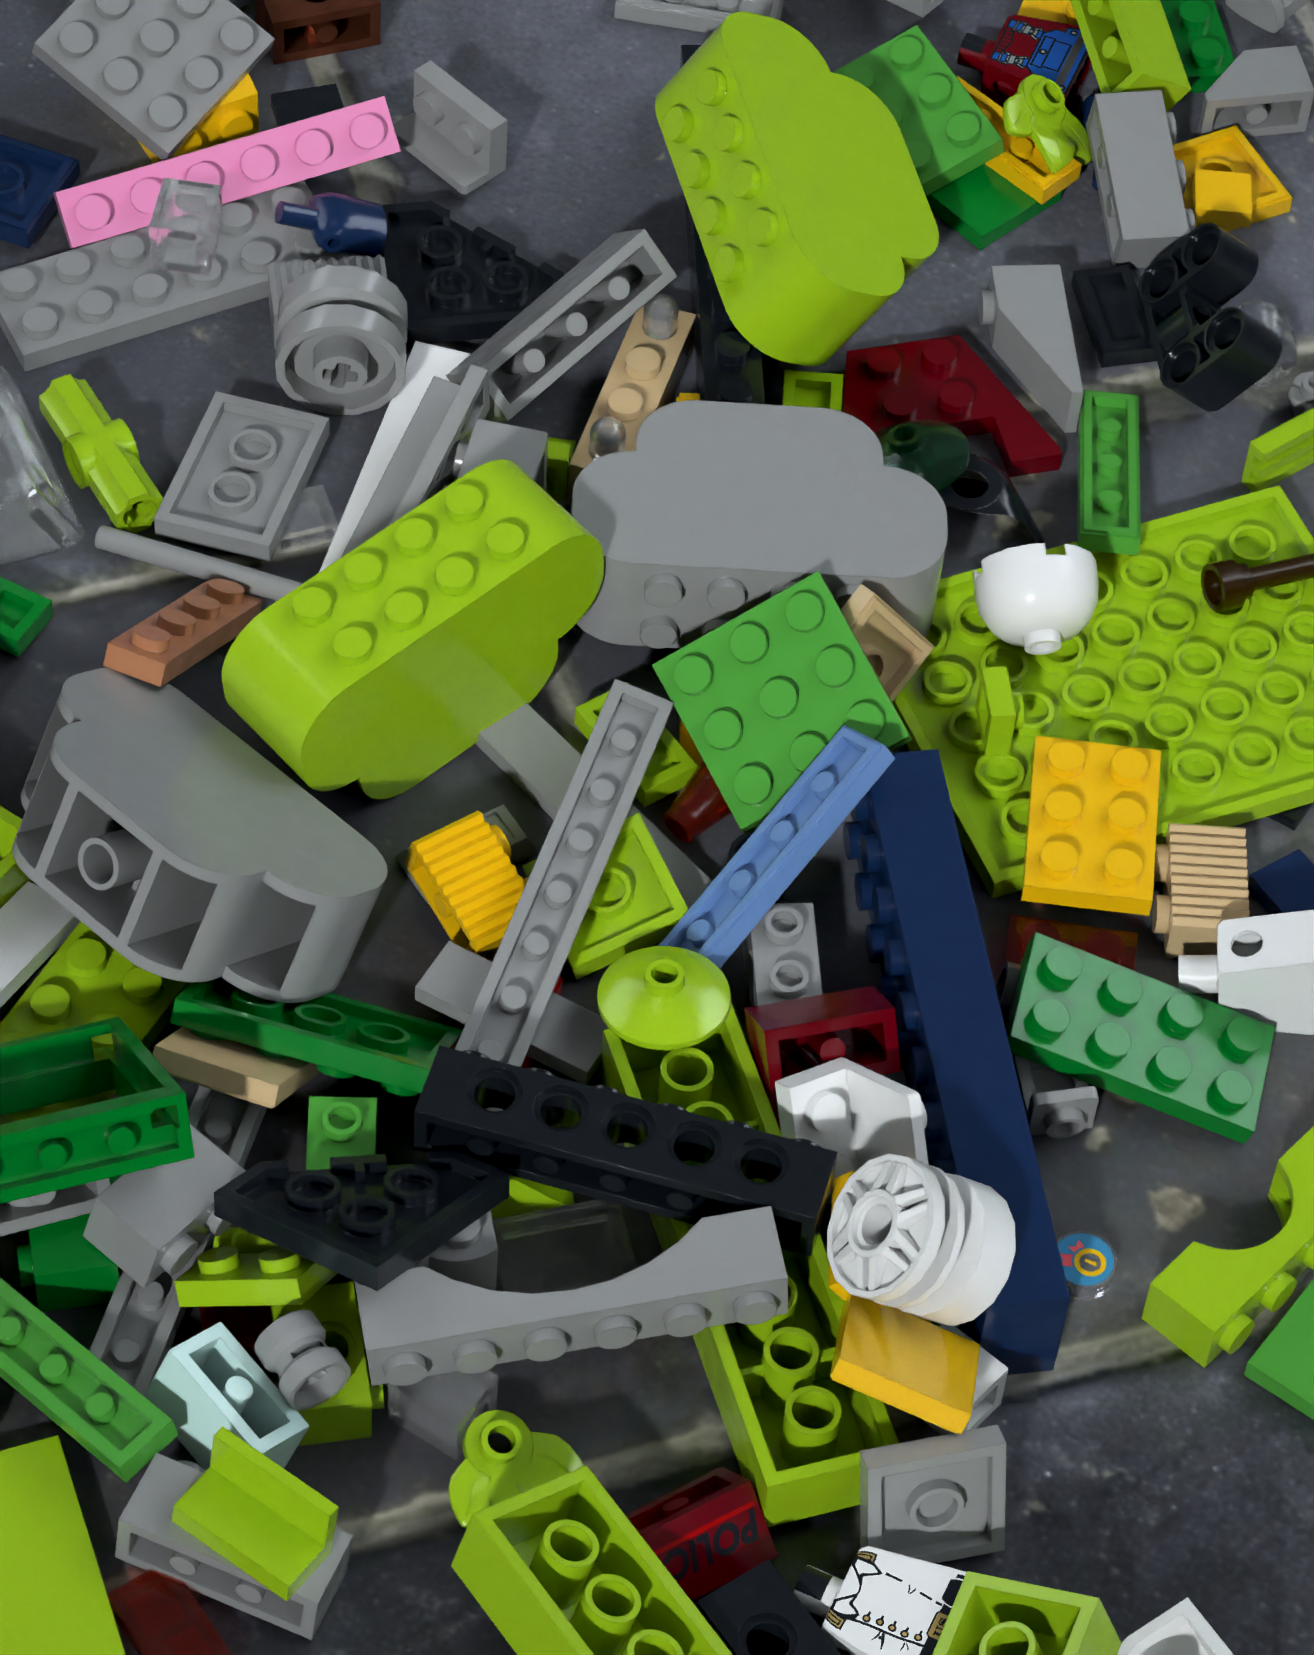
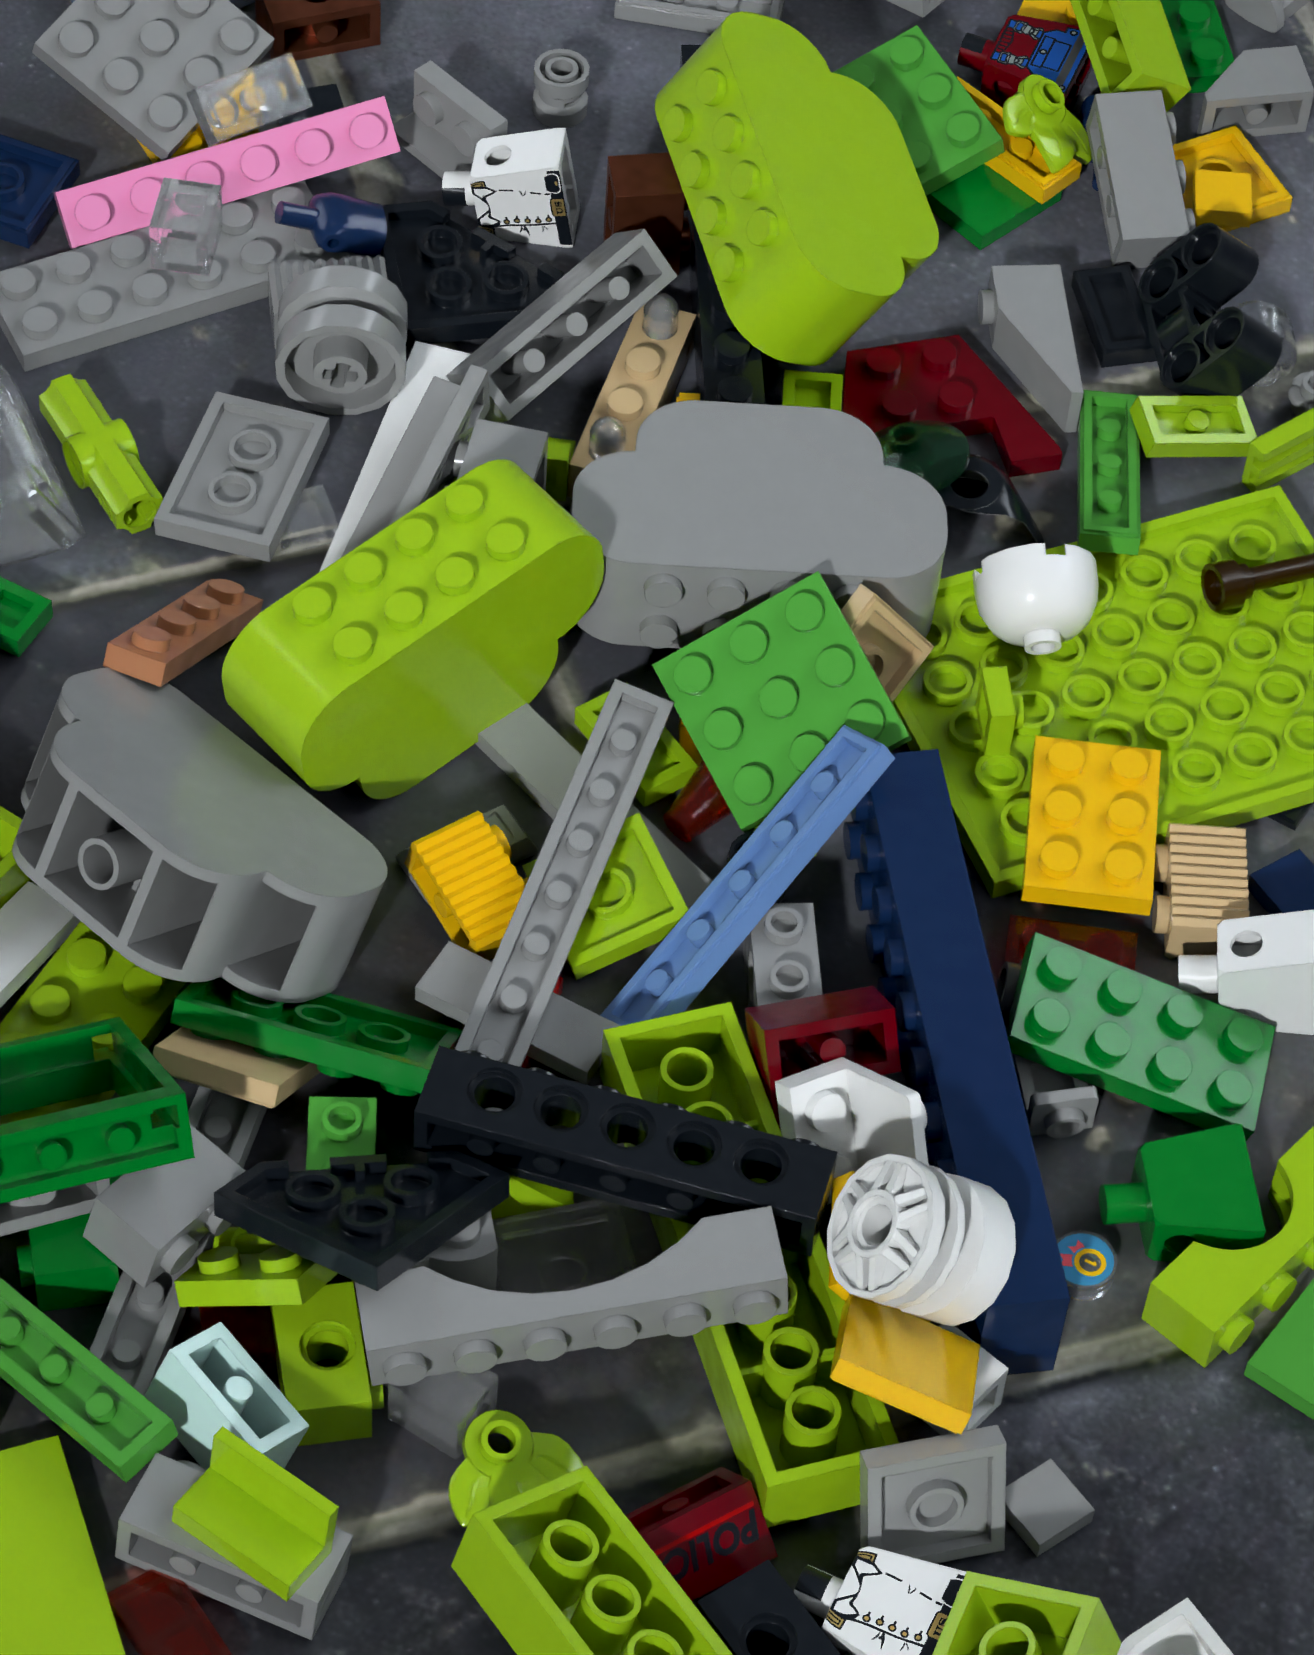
(192, 562): light grey bar -> none
(249, 99): none -> clear plate
(298, 1354): light grey wheel -> none
(520, 187): none -> white torso
(560, 88): none -> light grey wheel
(647, 196): none -> copper brick
(663, 998): lime dish -> none
(1046, 1507): none -> light grey tile
(1189, 1192): none -> green torso
(1192, 426): none -> lime plate

